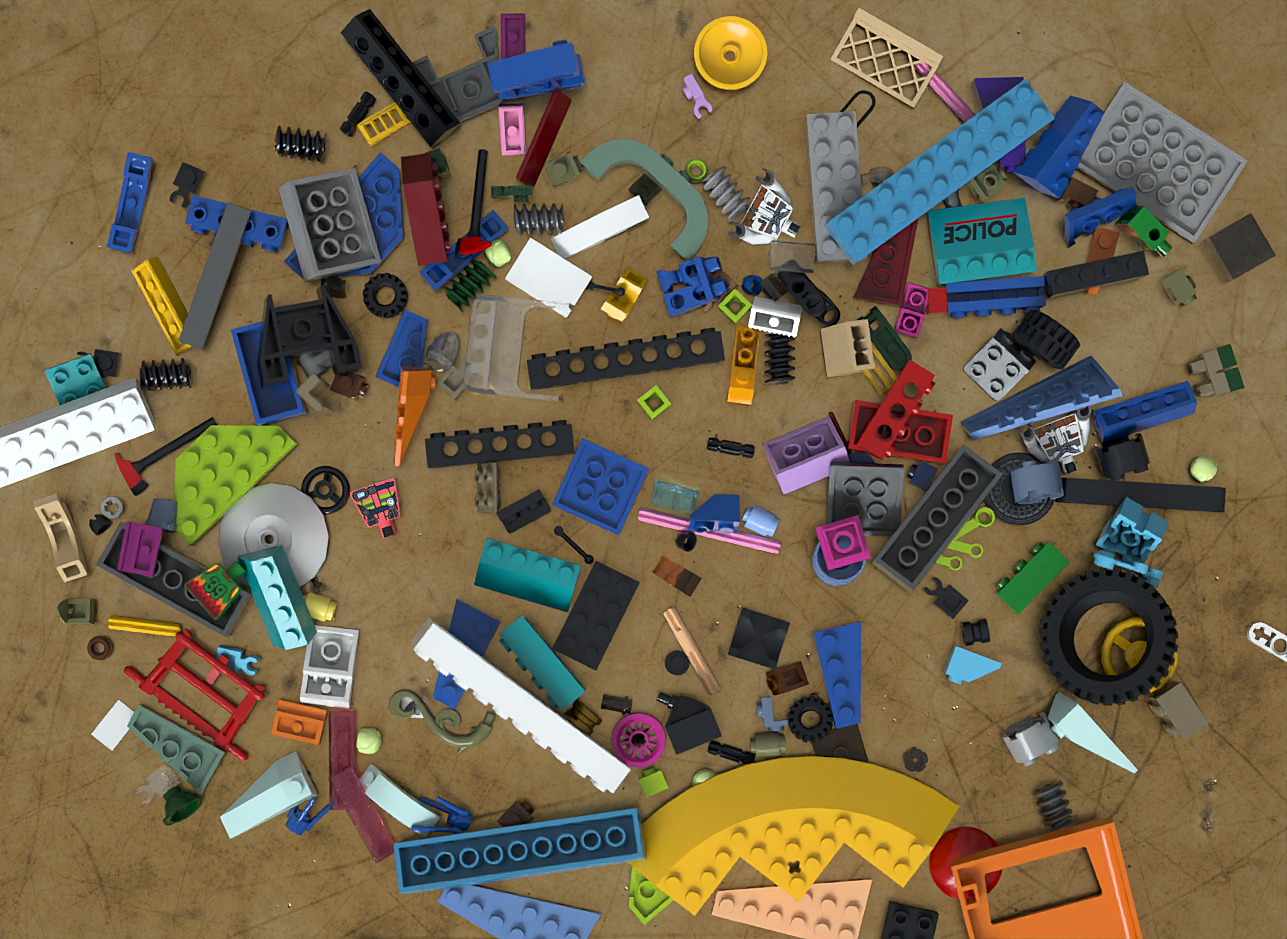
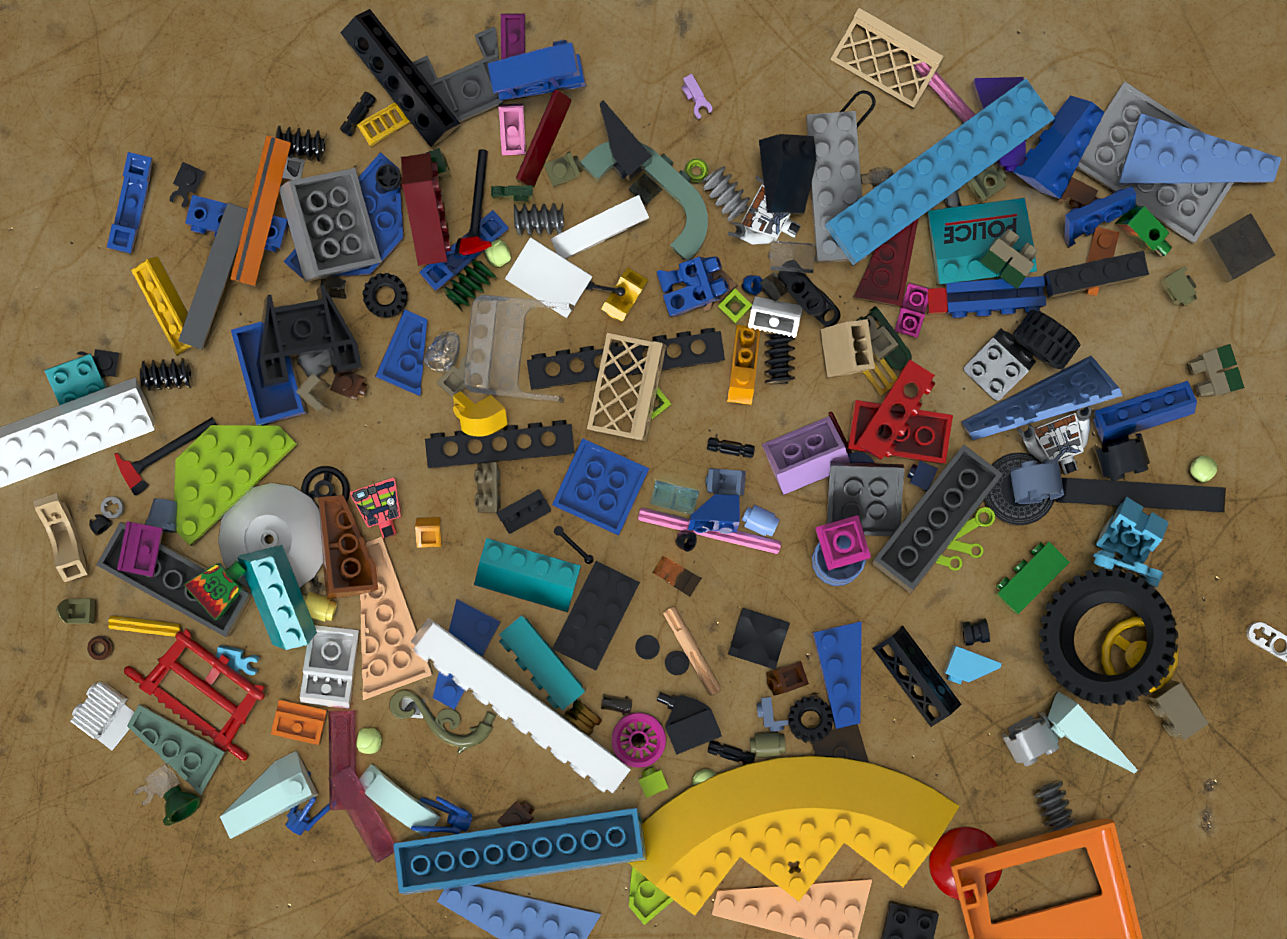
(98, 709): none -> white brick
(260, 210): none -> orange tile
(293, 168): none -> sticker
(345, 556): none -> dark orange wedge
(387, 631): none -> light nougat wing
(388, 173): none -> black wheel
(412, 397): orange wedge -> none
(428, 532): none -> light orange slope
(479, 418): none -> yellow brick
(626, 151): none -> black slope
(647, 391): none -> tan fence
(647, 647): none -> black piece
(726, 481): none -> sand blue bracket
(734, 36): yellow dish -> none
(787, 171): none -> black slope
(881, 340): none -> dark tan plate
(911, 765): clear smoke plate -> none
(920, 674): none -> black fence
(948, 599): black plate -> none
(999, 253): none -> hips
(1181, 155): none -> medium blue wing

